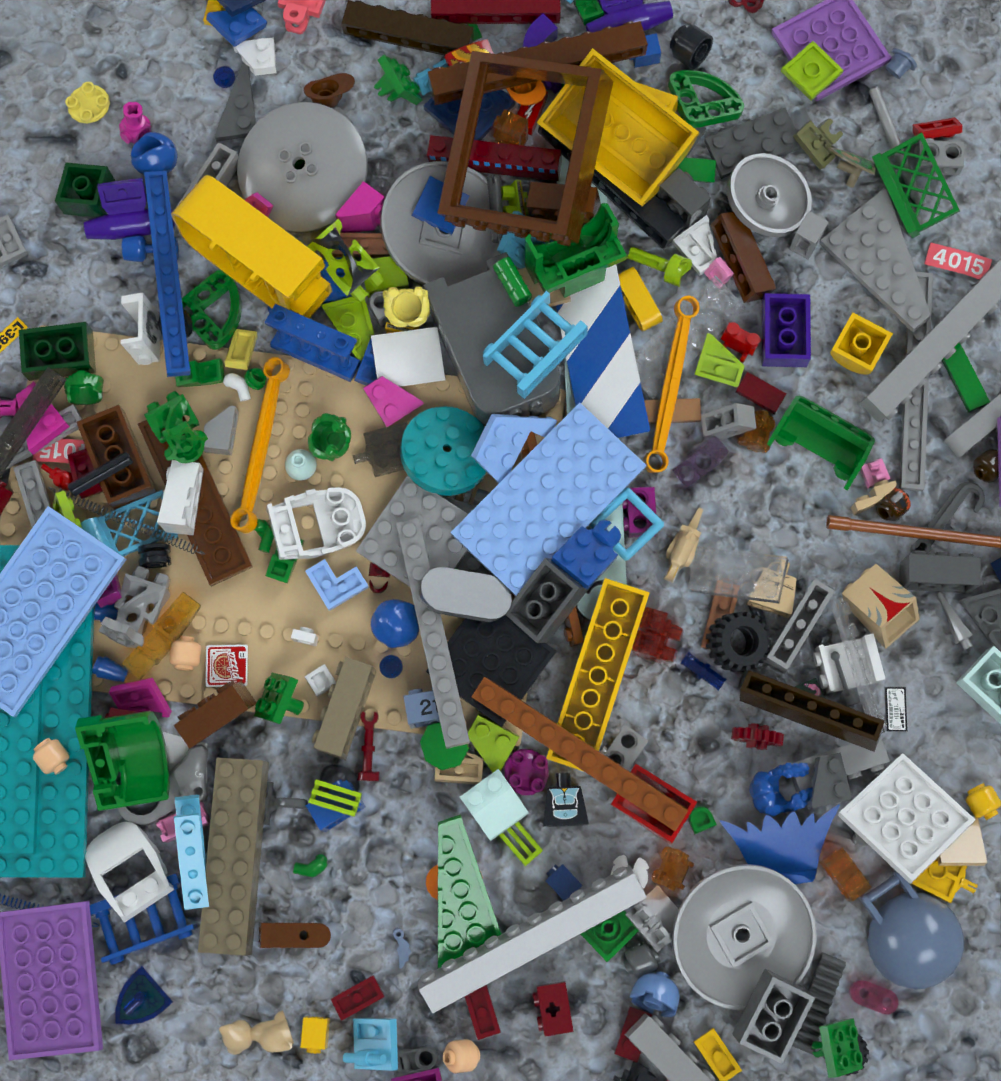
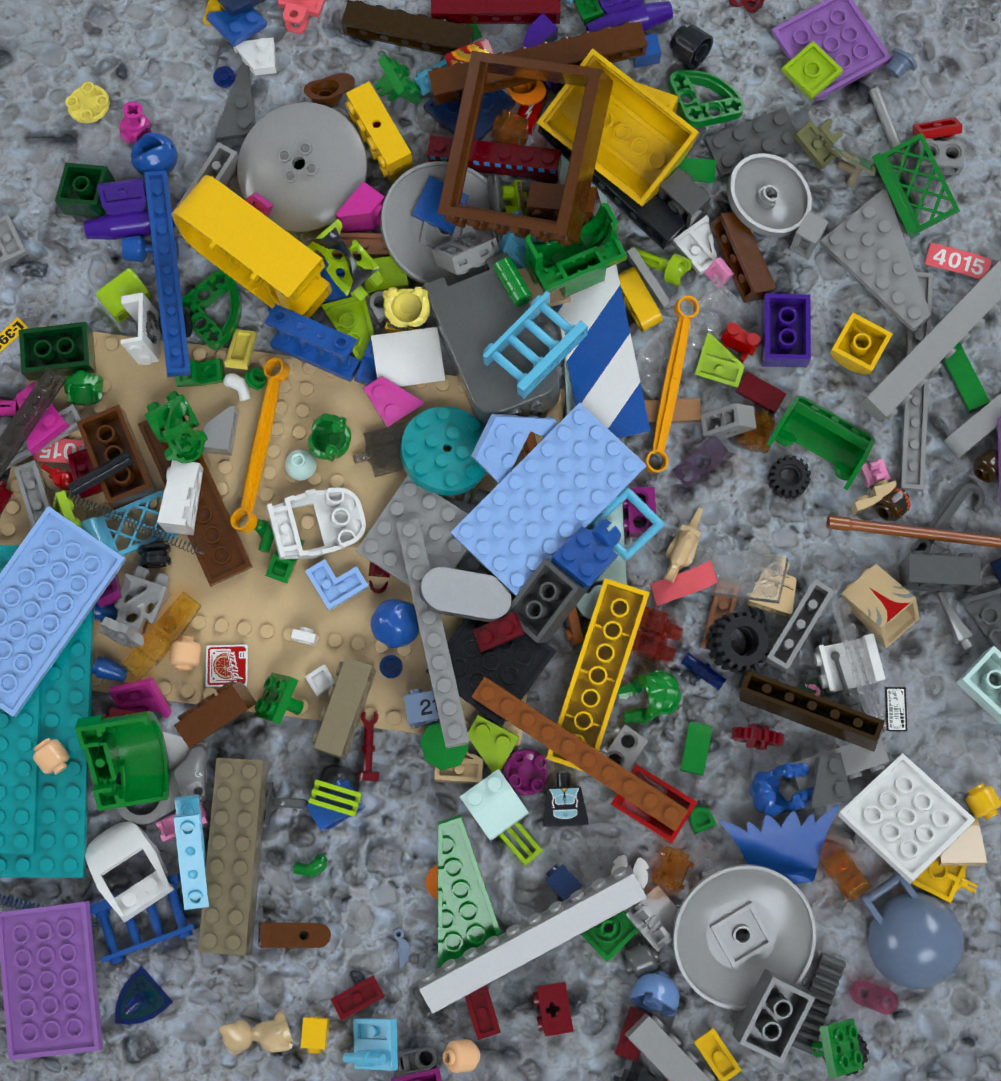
(124, 284): none -> lime piece
(379, 132): none -> yellow brick
(465, 252): none -> light grey piece
(498, 632): none -> dark red plate
(648, 278): none -> light grey tile
(662, 698): none -> green hair
(684, 584): none -> coral sticker
(696, 748): none -> green slope
(789, 490): none -> black tyre

